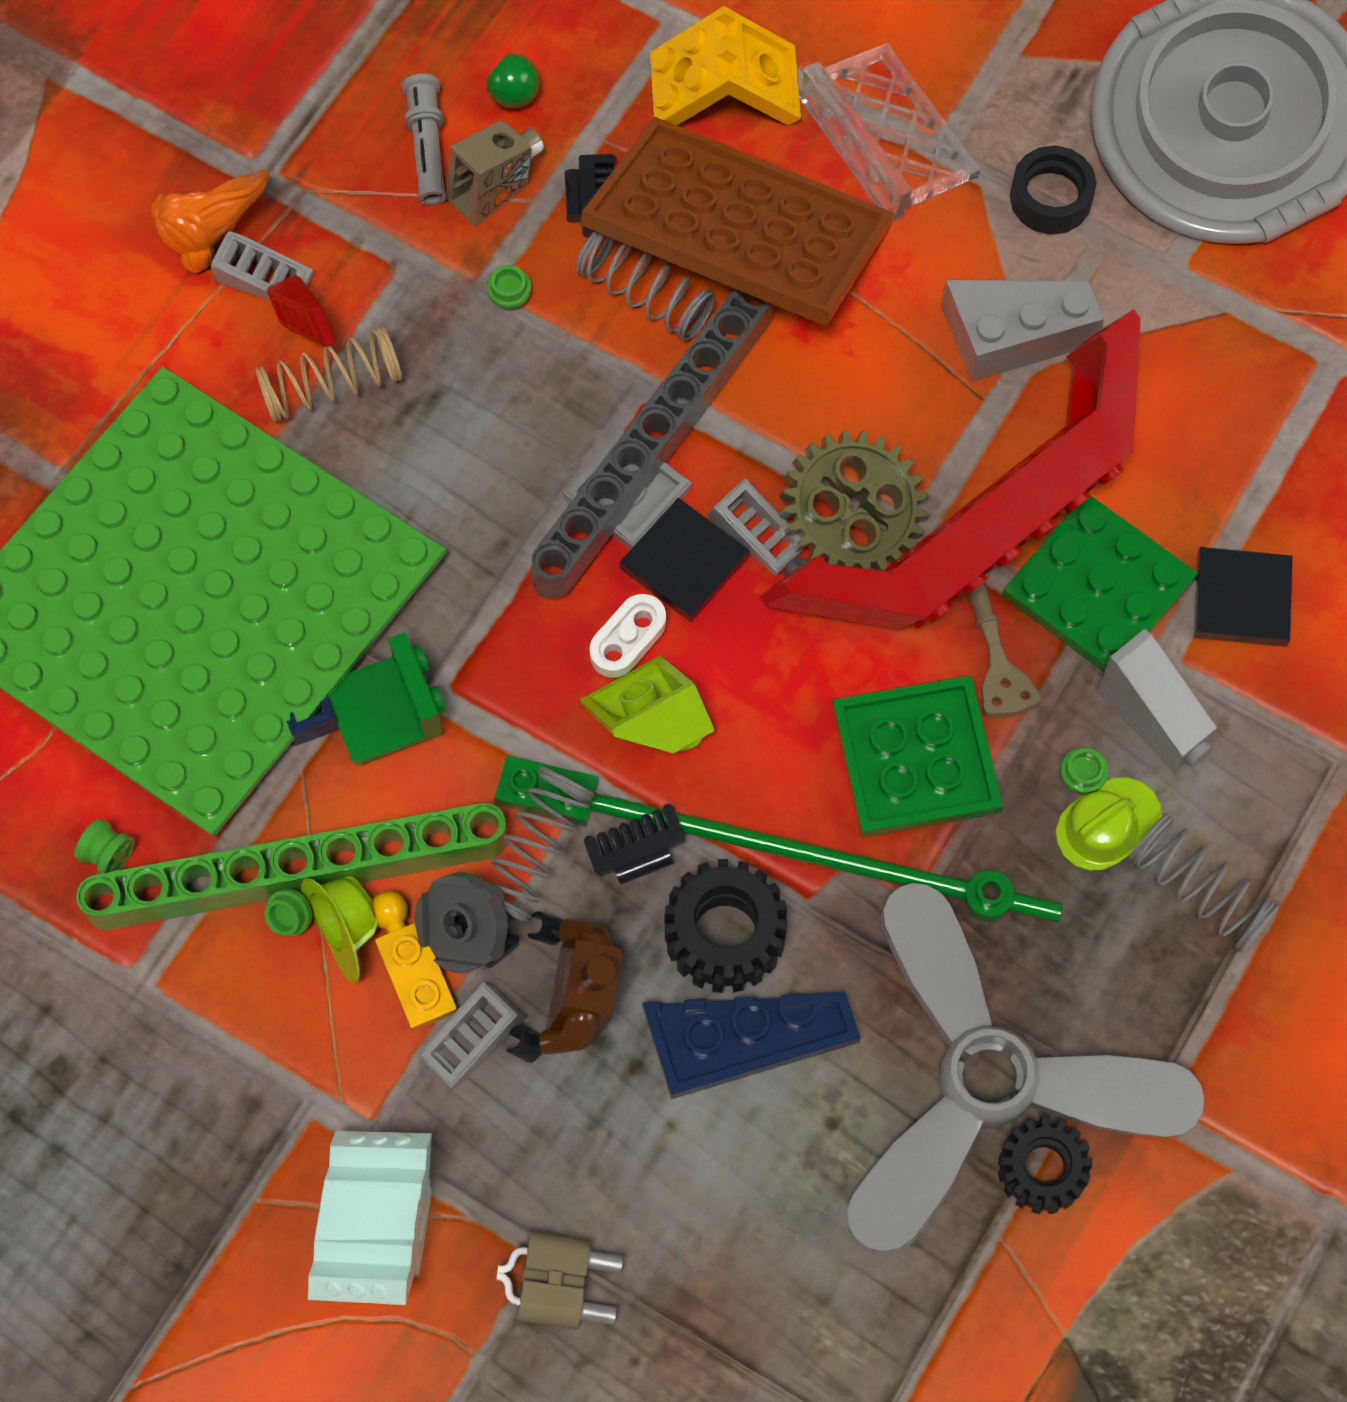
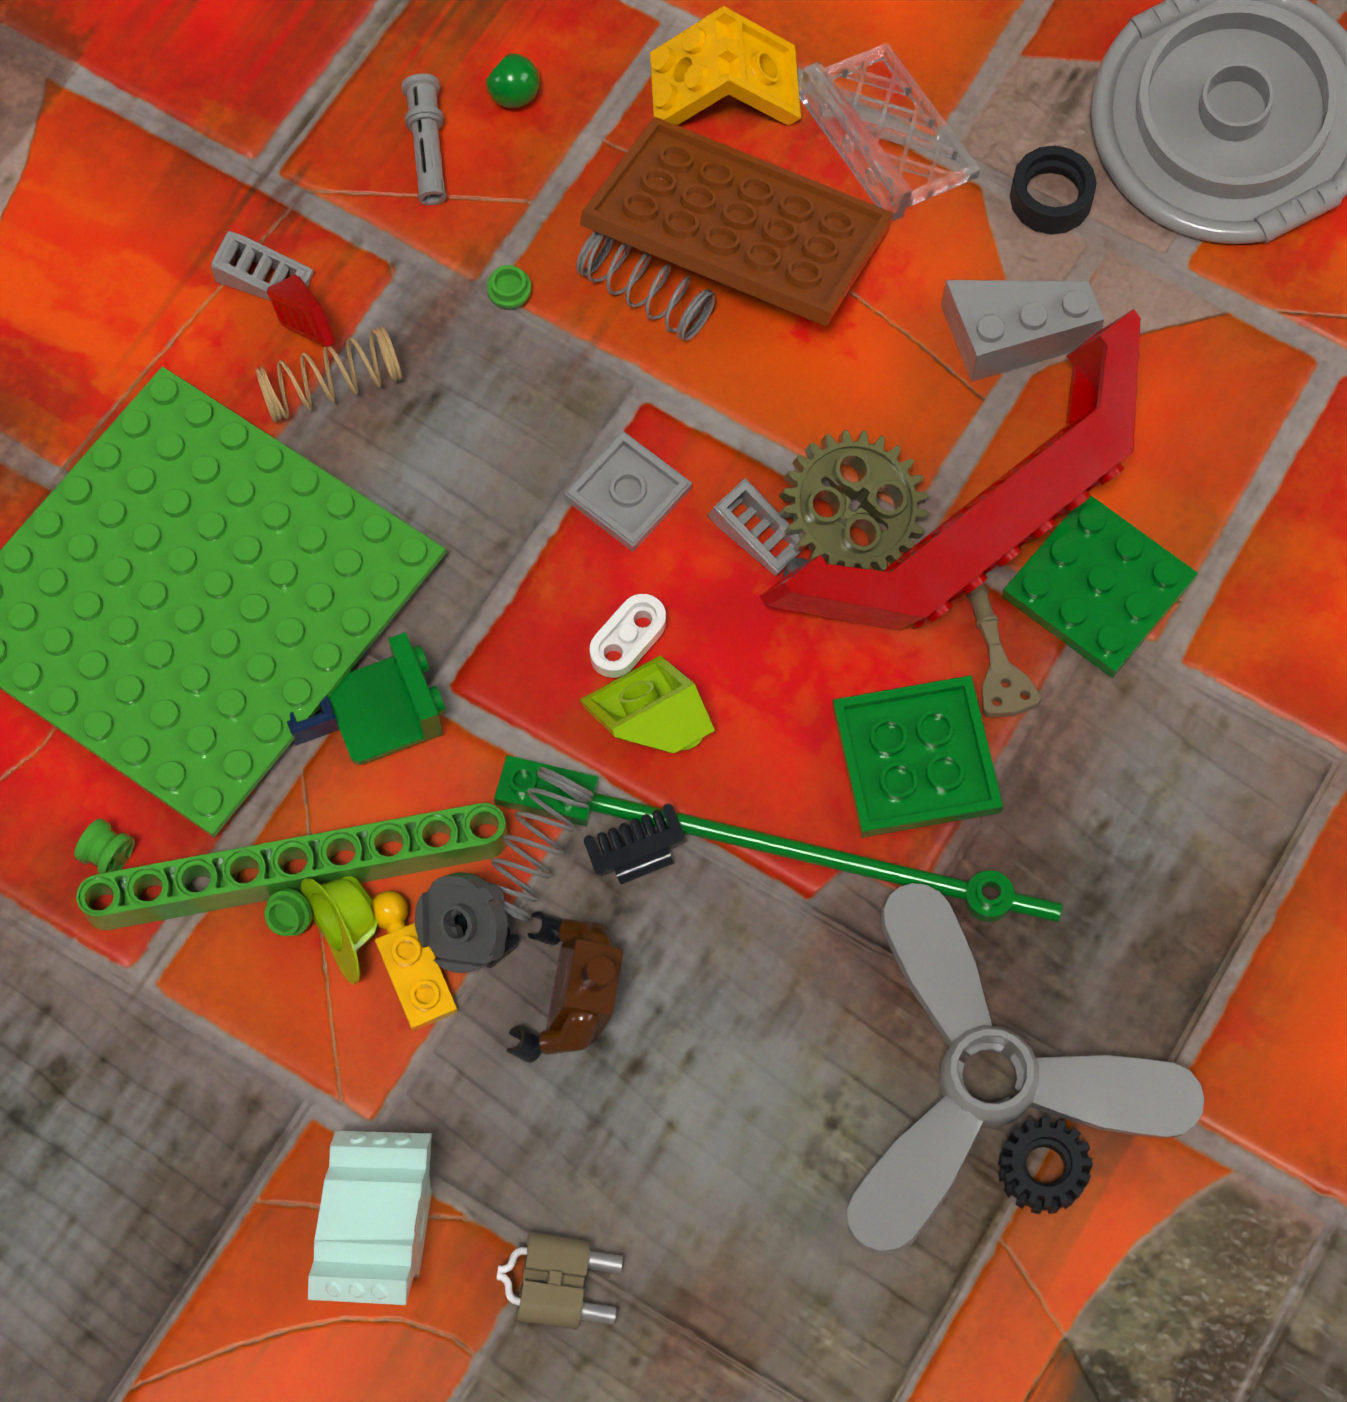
(200, 220): orange hair -> none
(483, 1047): light grey slope -> none
(489, 169): dark tan torso -> none
(583, 185): black piece -> none
(647, 451): dark grey beam -> none
(684, 559): black tile -> none
(730, 888): black tyre -> none
(732, 1039): dark blue wing -> none
(1084, 771): bright green plate -> none
(1107, 823): lime piece -> none
(1150, 840): light grey piece -> none
(1157, 702): light grey slope -> none
(1243, 596): black tile -> none

